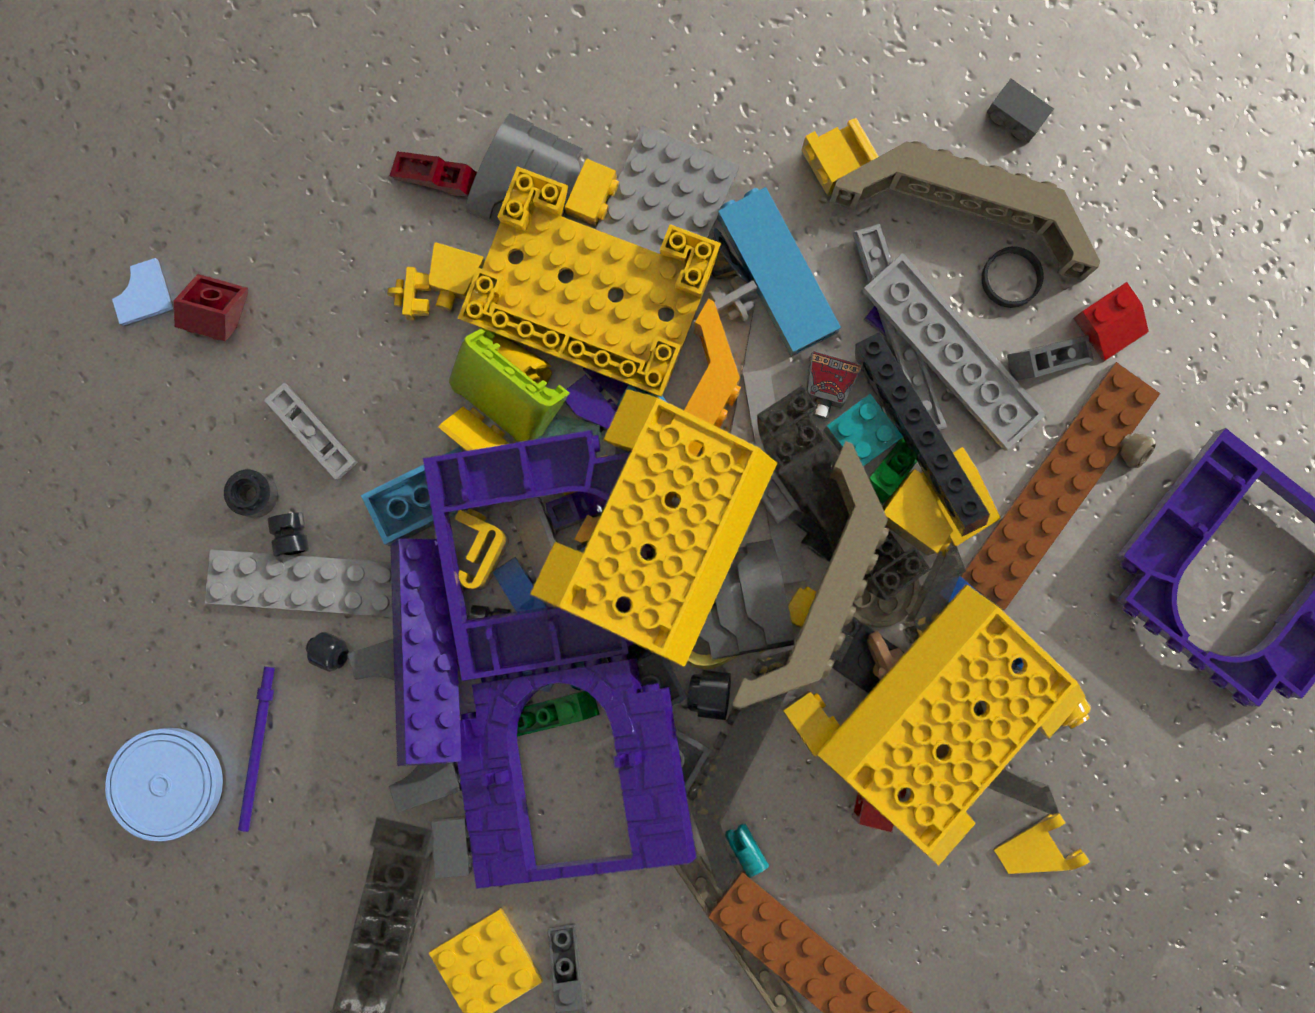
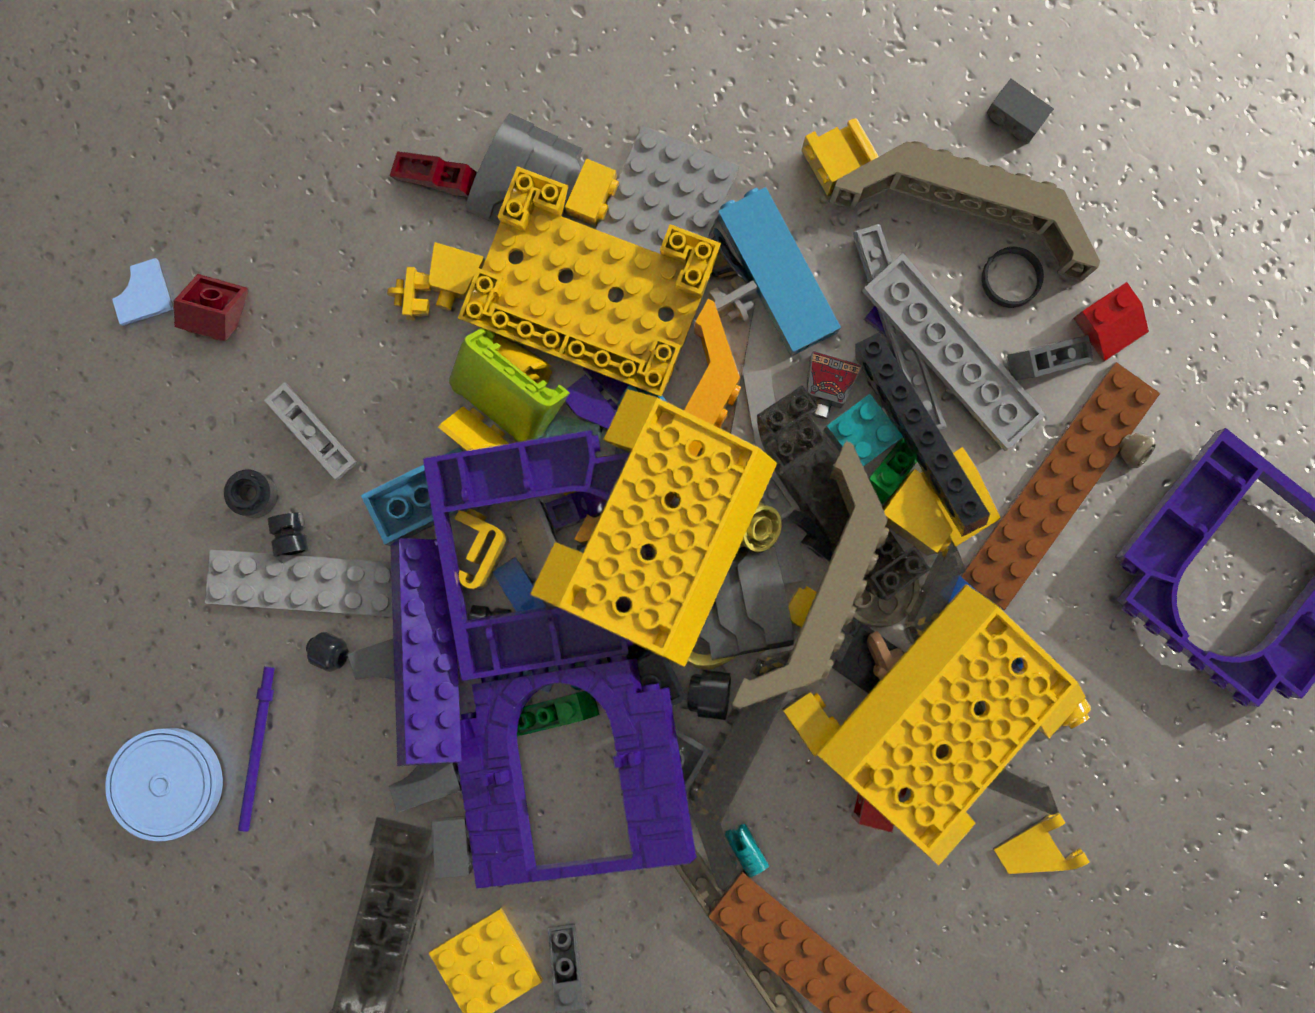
(763, 529): none -> light yellow piece

